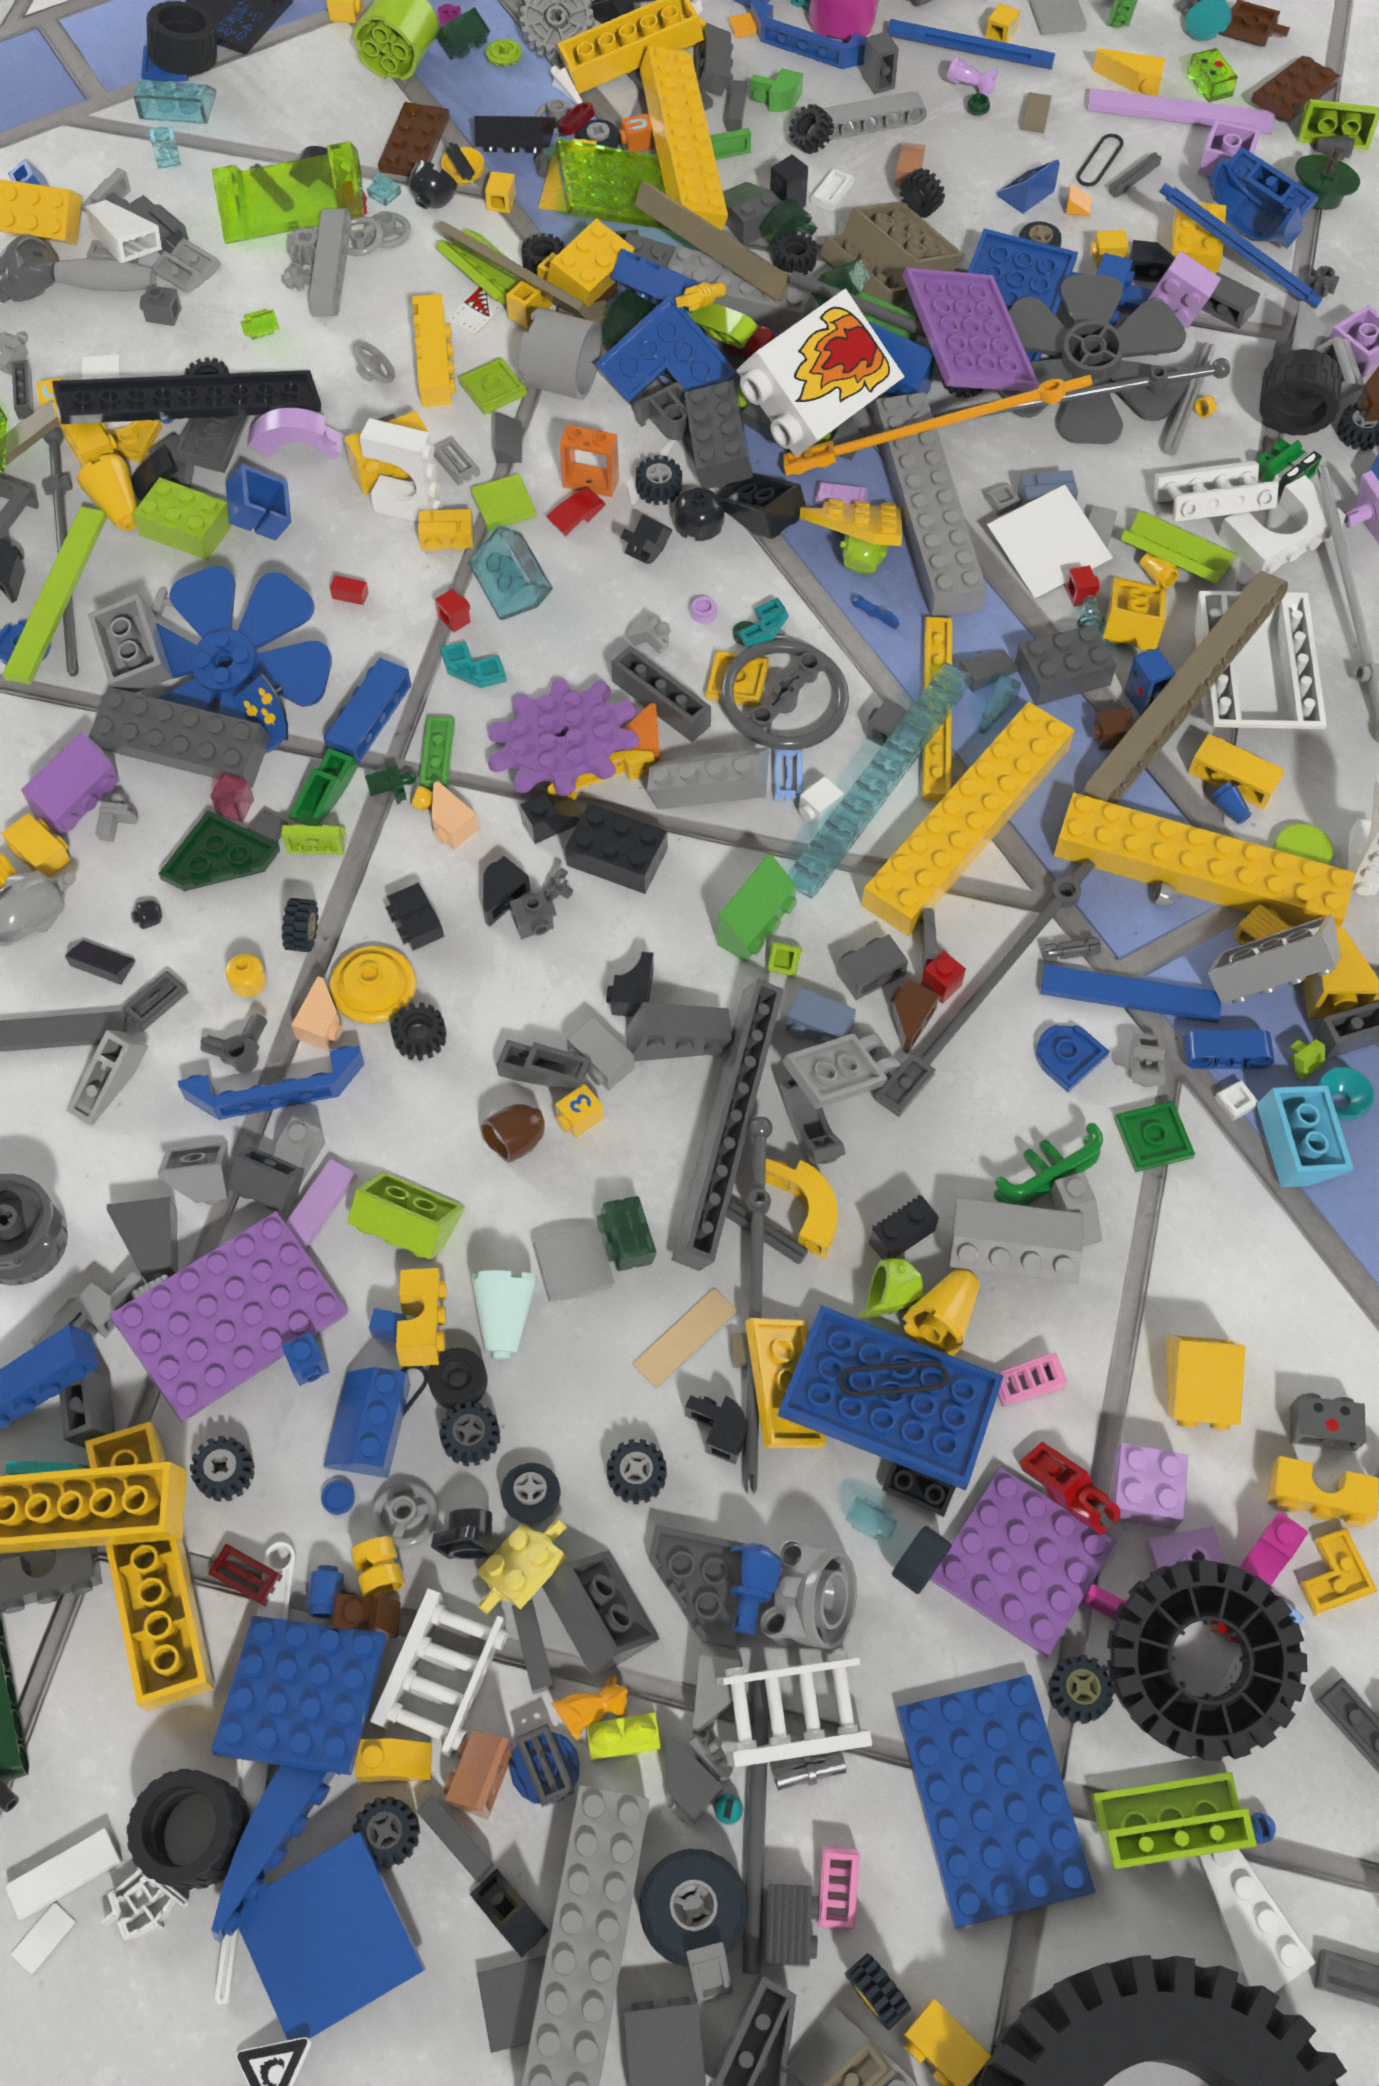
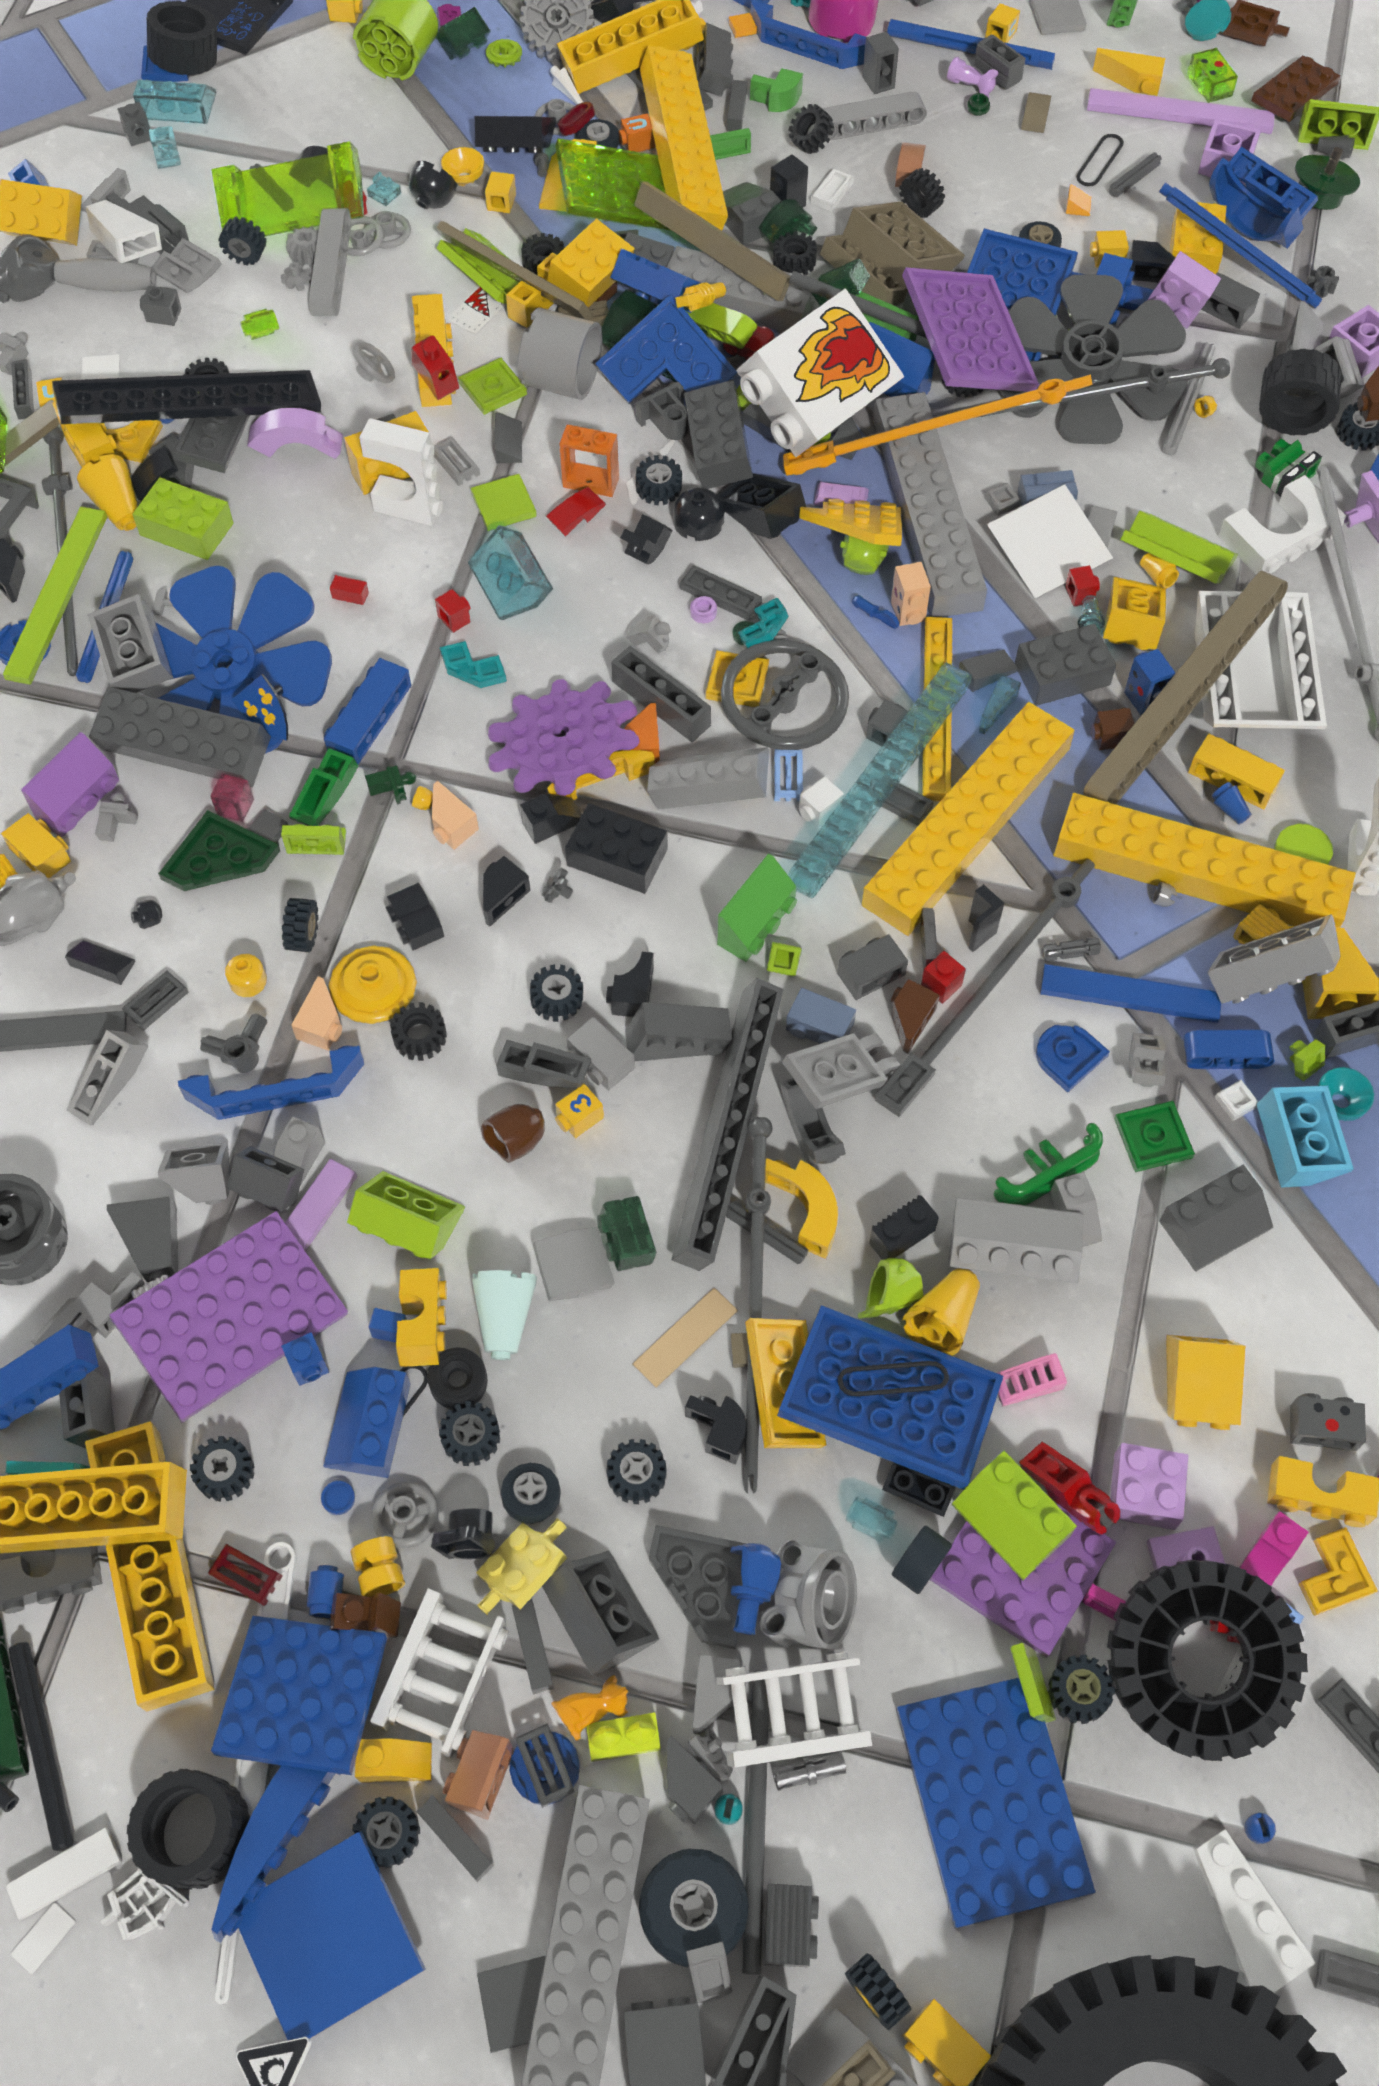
(41, 1747): none -> black axle
(111, 595): none -> blue axle
(134, 123): none -> dark grey brick
(242, 241): none -> black wheel
(258, 502): blue piece -> none
(413, 138): reddish brown plate -> none
(430, 361): none -> red torso
(437, 751): bright green tile -> none
(446, 529): yellow brick -> none
(460, 161): black axle -> none
(509, 1912): black slope -> none
(532, 914): dark grey brick -> none
(553, 1003): none -> black wheel
(724, 593): none -> dark grey tile
(845, 1854): bright pink slope -> none
(908, 804): none -> dark grey tile
(910, 593): none -> light nougat brick
(984, 916): none -> black panel
(997, 55): none -> dark grey brick
(1014, 1515): none -> lime slope
(1031, 187): blue slope -> none
(1033, 1683): none -> lime tile
(1172, 1820): lime slope -> none
(1215, 491): white fence -> none
(1218, 1218): none -> dark grey slope

